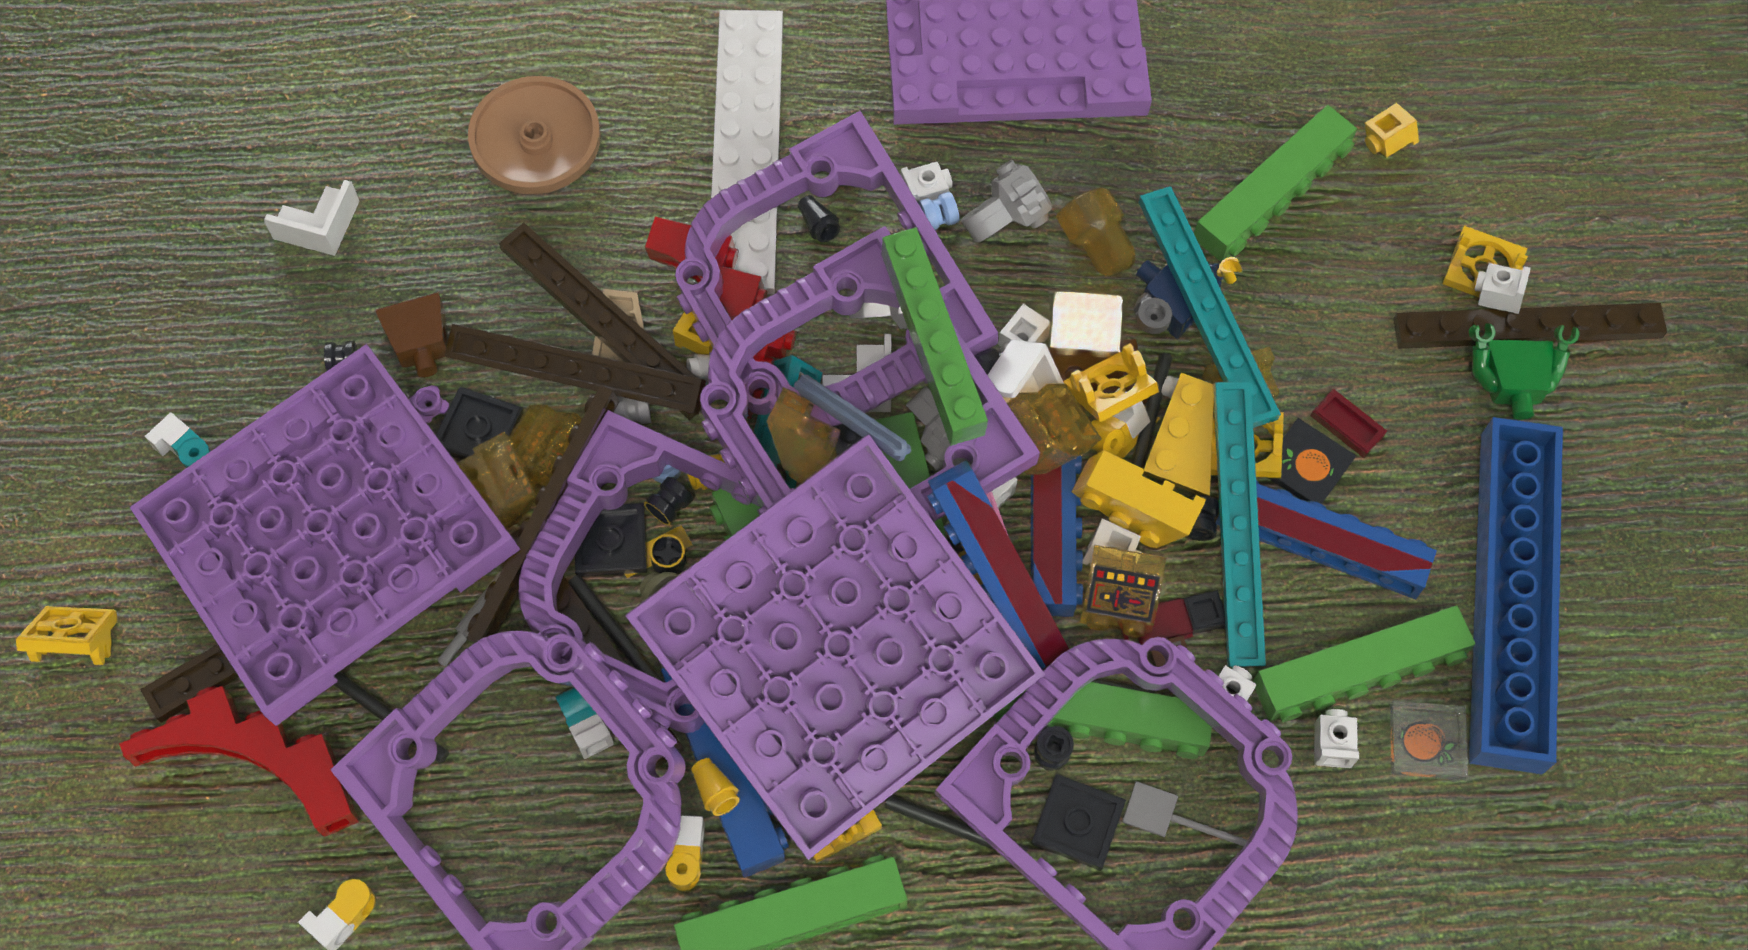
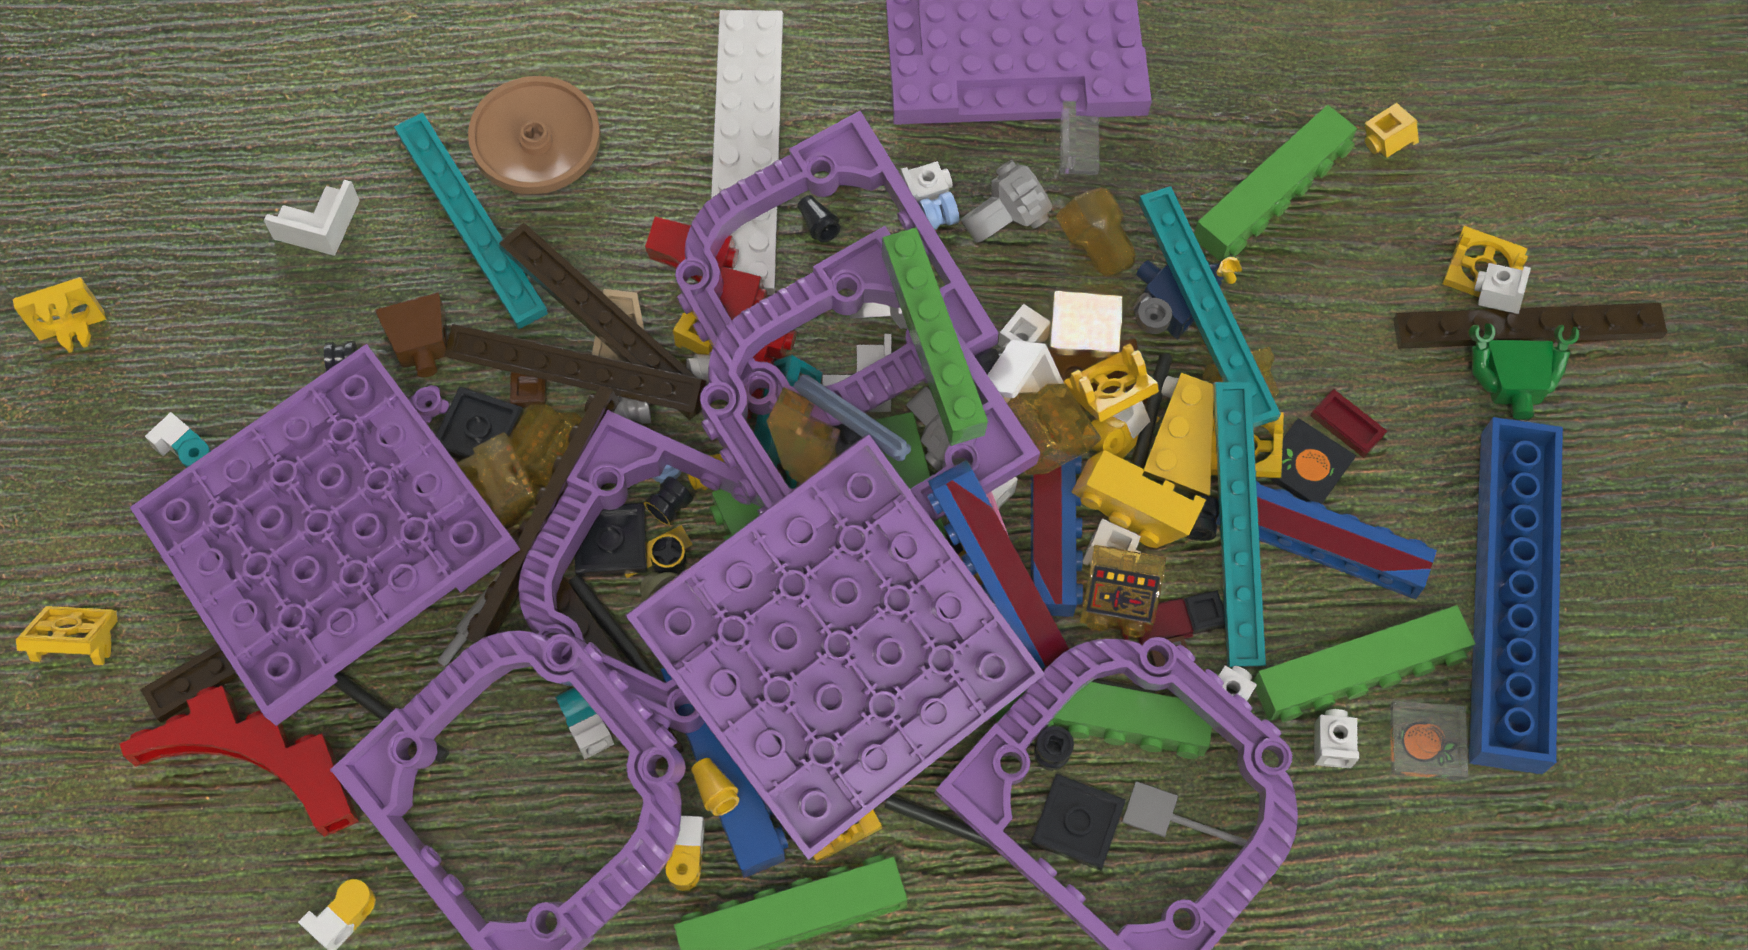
(63, 298): none -> yellow piece
(470, 220): none -> teal plate
(527, 390): none -> reddish brown tile
(1078, 142): none -> clear panel

